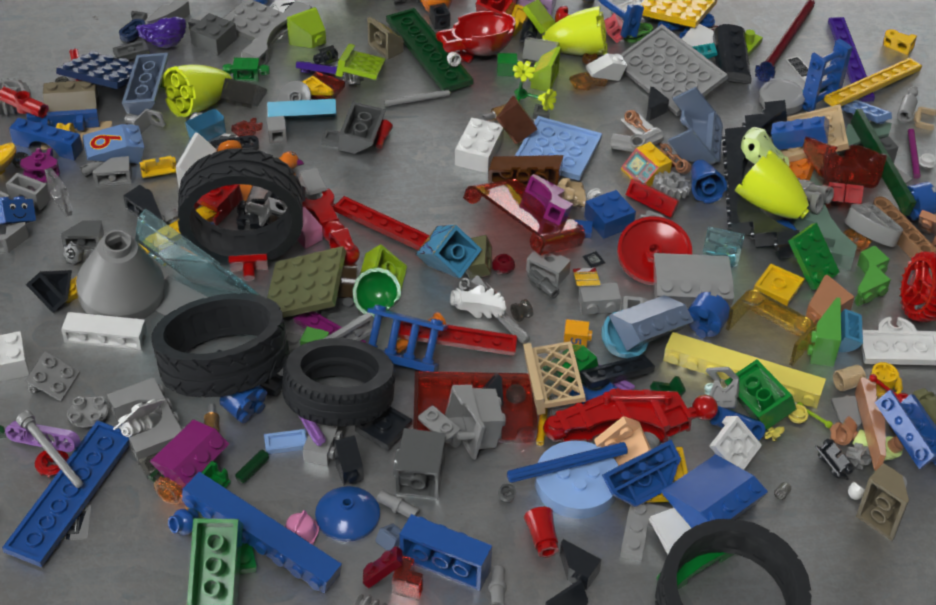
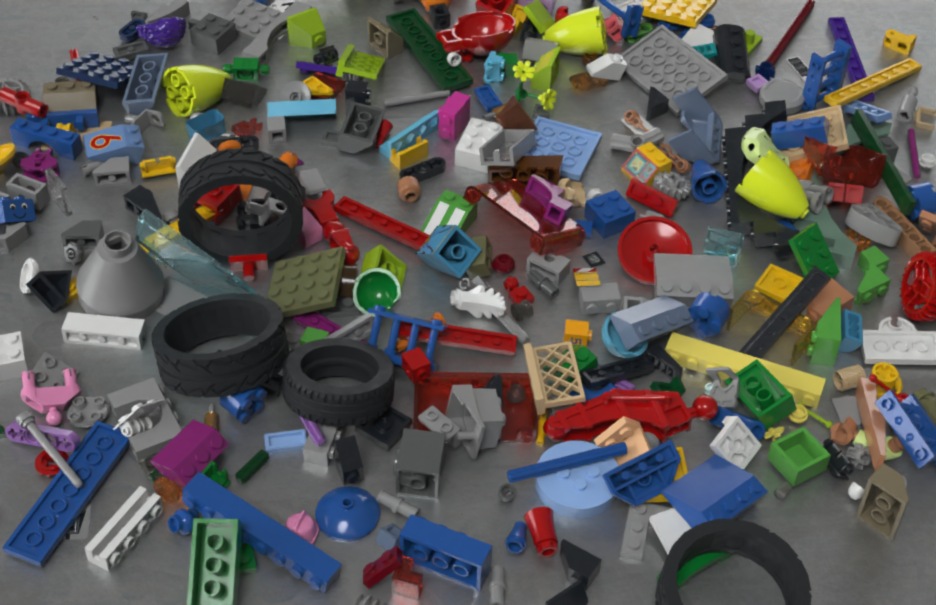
(29, 270): none -> white hair
(50, 399): none -> bright pink connector
(124, 529): none -> white brick
(357, 92): none -> black brick
(408, 136): none -> medium azure fence
(408, 189): none -> nougat head
(410, 155): none -> yellow hinge
(416, 365): none -> red brick
(433, 167): none -> black beam
(451, 210): none -> bright green slope
(454, 116): none -> dark pink brick
(487, 97): none -> blue plate
(494, 68): none -> medium azure piece
(507, 147): none -> light grey door
(516, 539): none -> blue cone
(517, 294): none -> red plate
(663, 361): none -> black slope
(756, 82): none -> lavender plate
(786, 313): none -> black plate
(798, 456): none -> bright green piece

